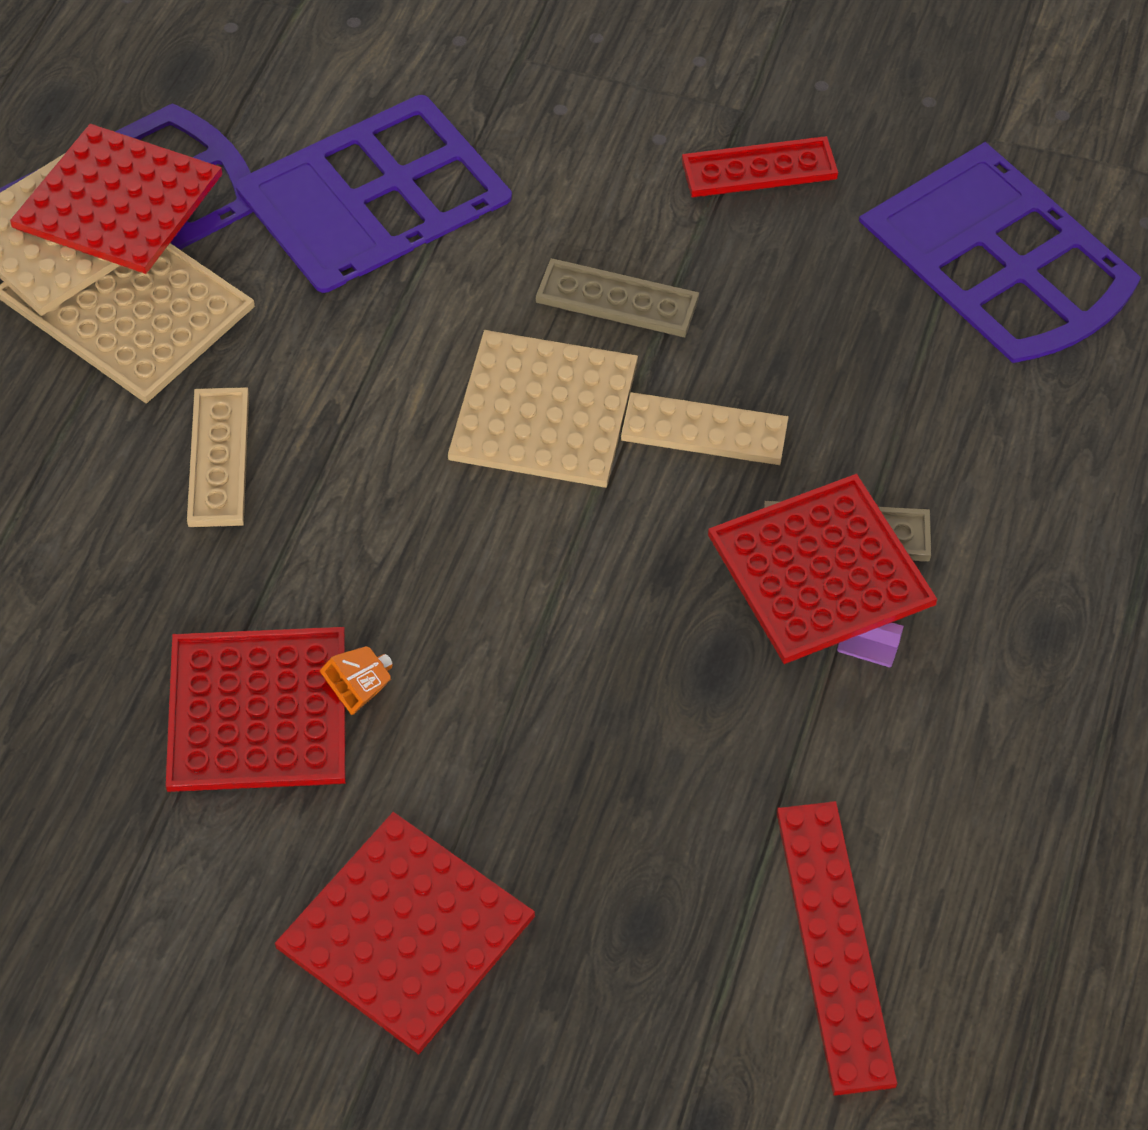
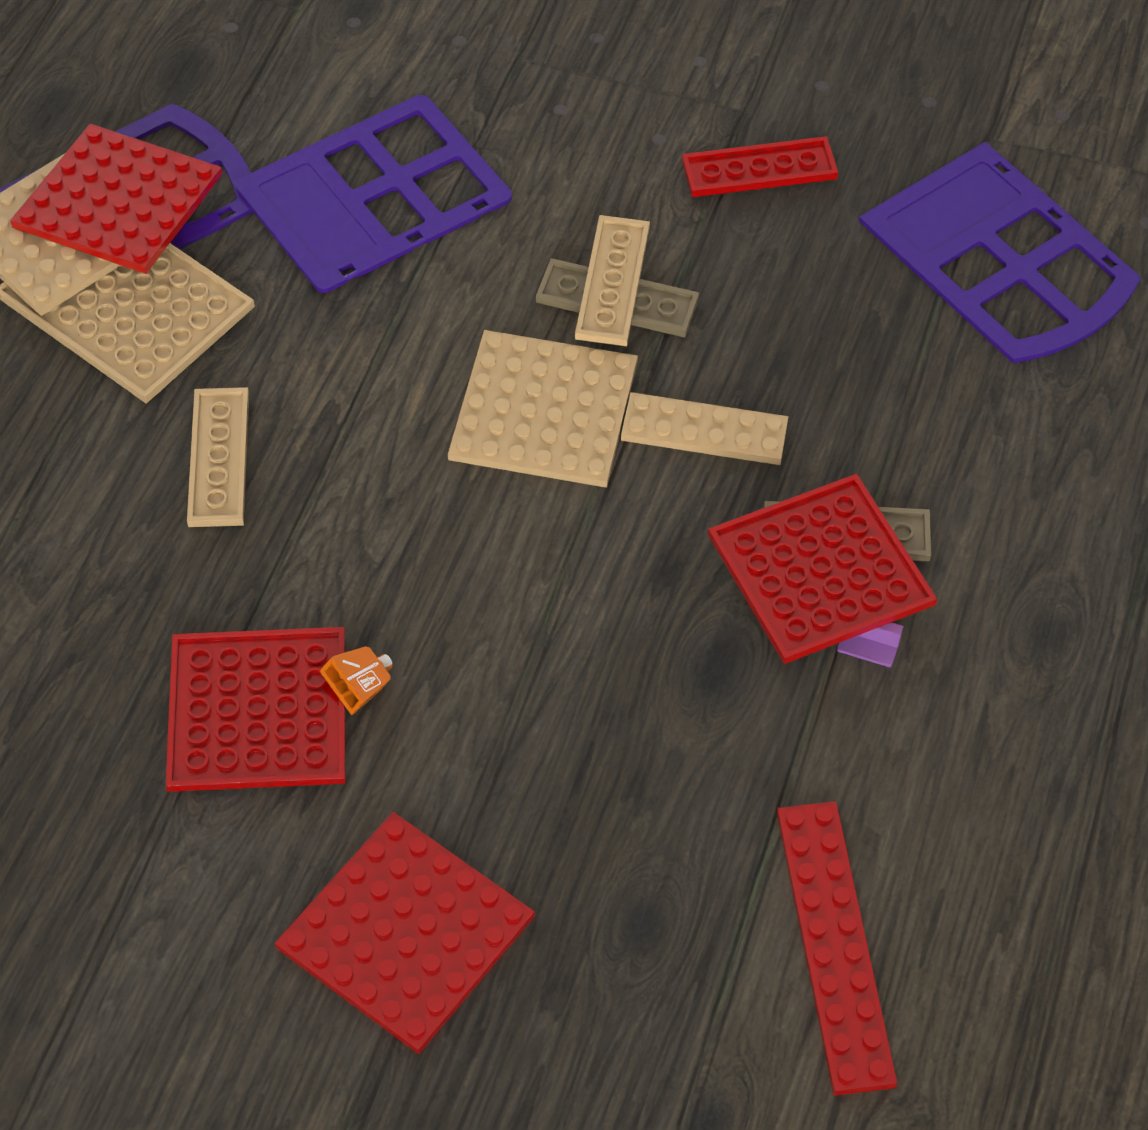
(612, 280): none -> tan plate

